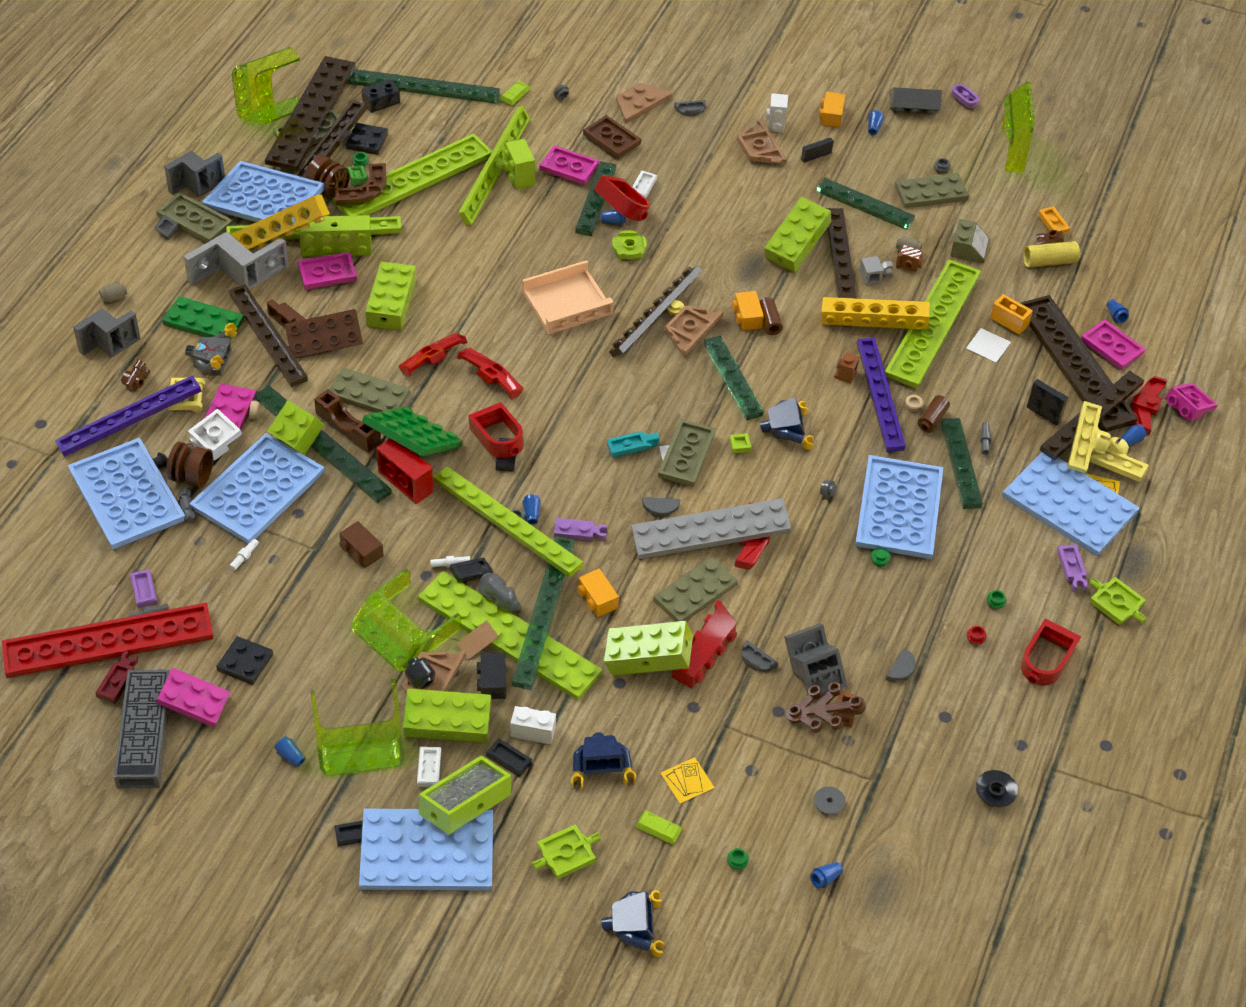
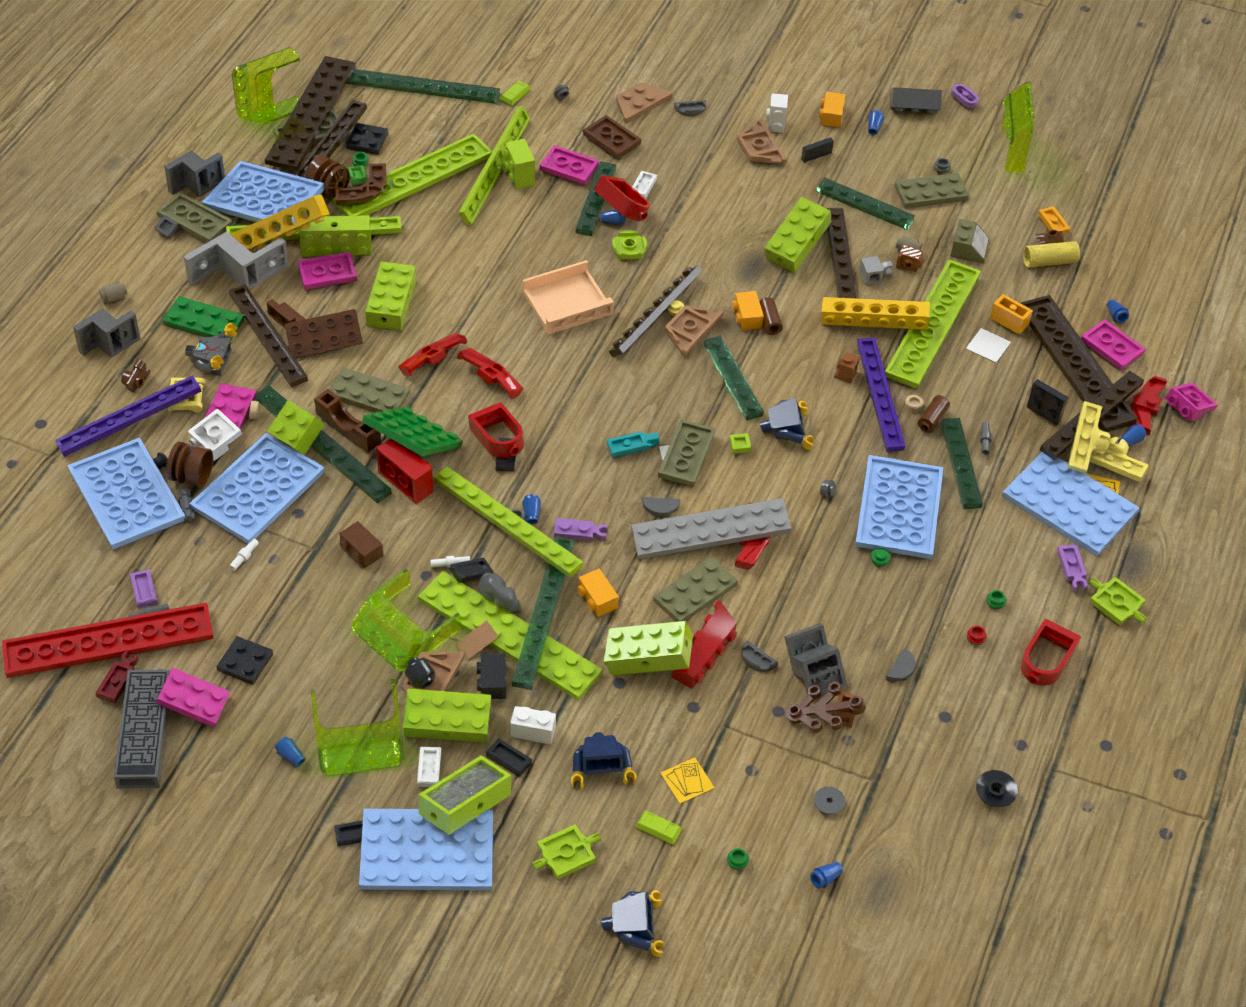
(380, 96): black brick -> none

